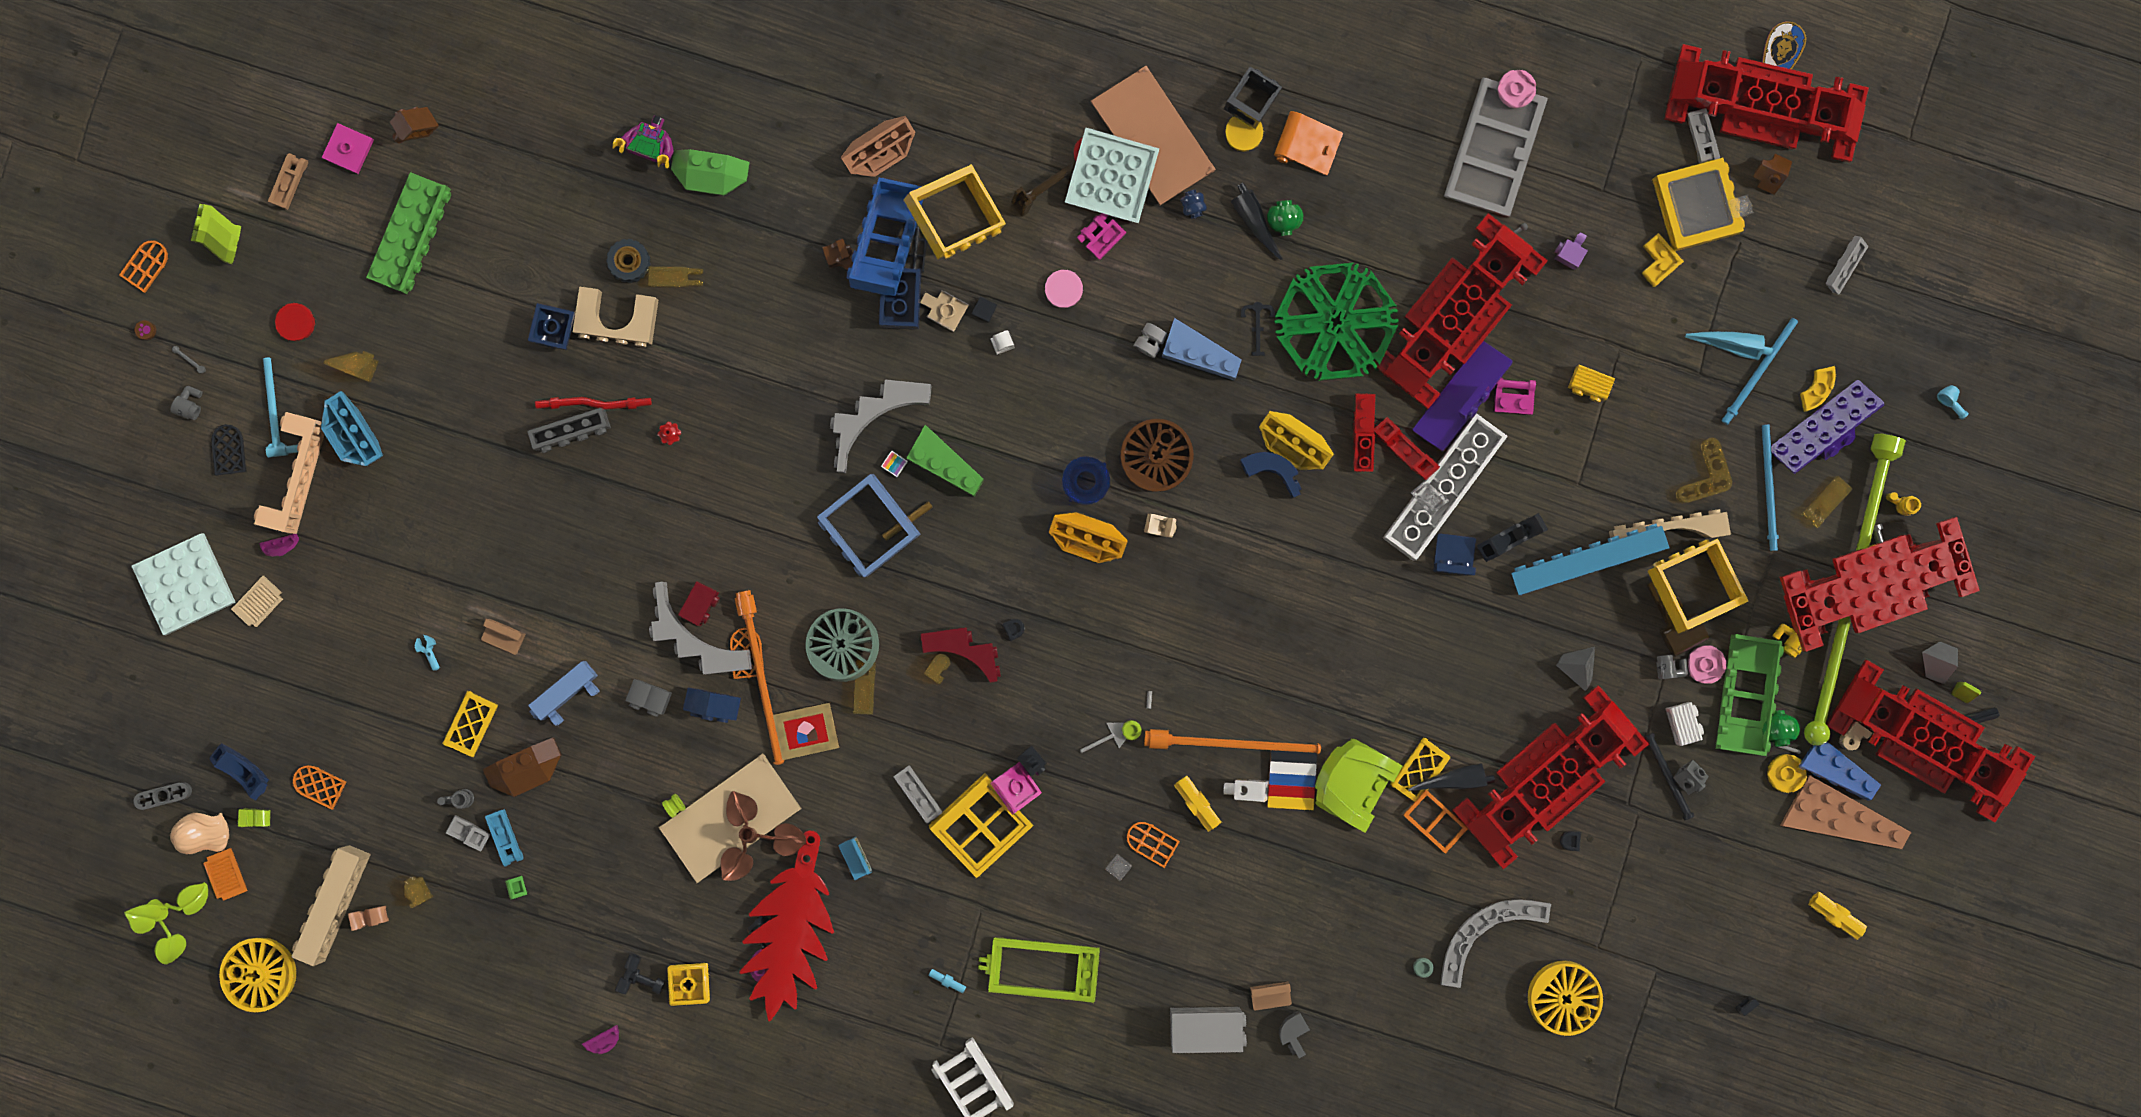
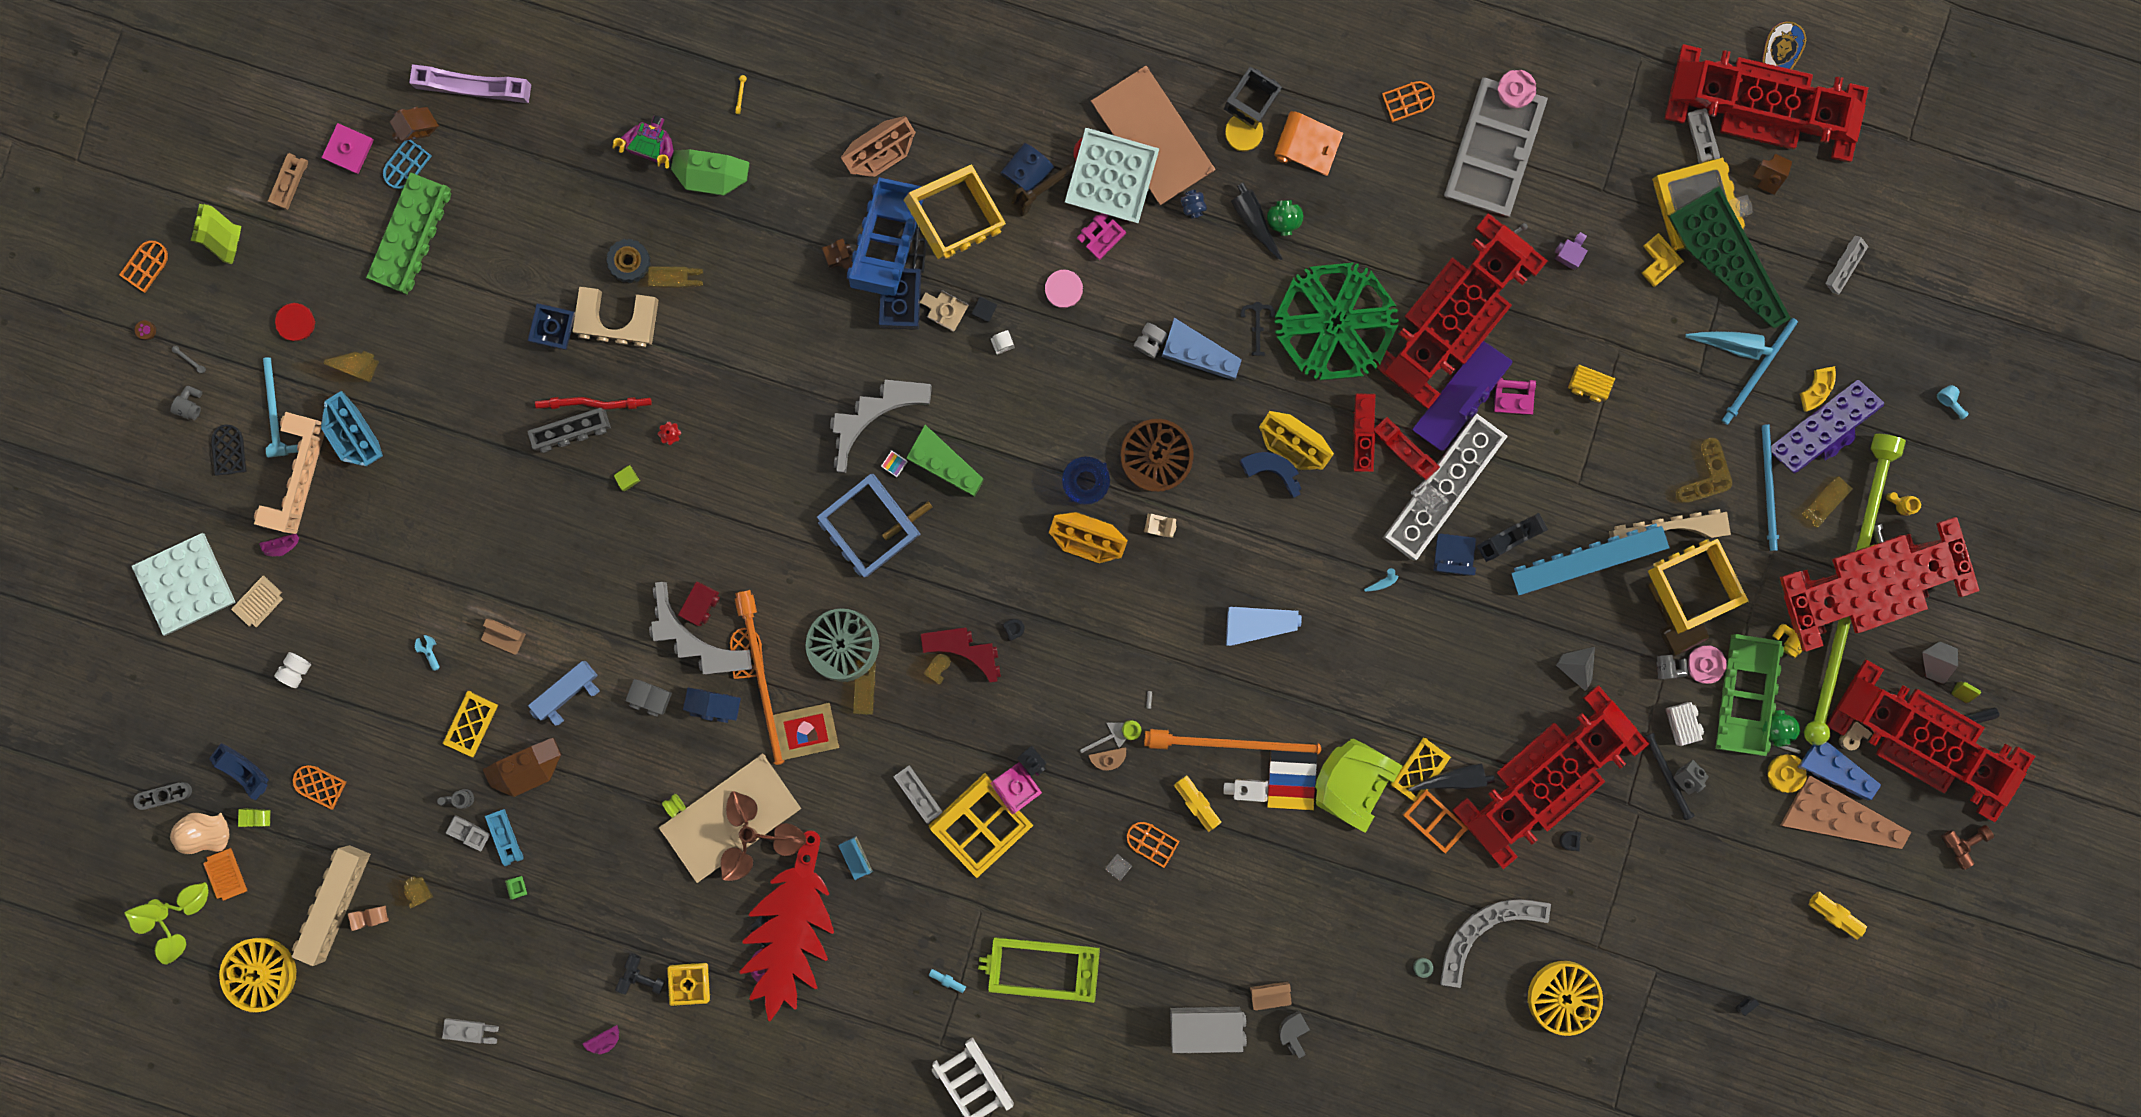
(292, 670): none -> white wheel
(404, 156): none -> dark azure window
(468, 1031): none -> light grey hinge
(487, 87): none -> lavender arch
(626, 478): none -> lime slope
(742, 79): none -> yellow hinge
(1027, 168): none -> dark blue brick
(1109, 759): none -> medium nougat plate
(1256, 623): none -> light blue slope
(1384, 583): none -> medium azure bar
(1404, 107): none -> orange window
(1719, 243): none -> dark green wing
(1962, 847): none -> copper bar

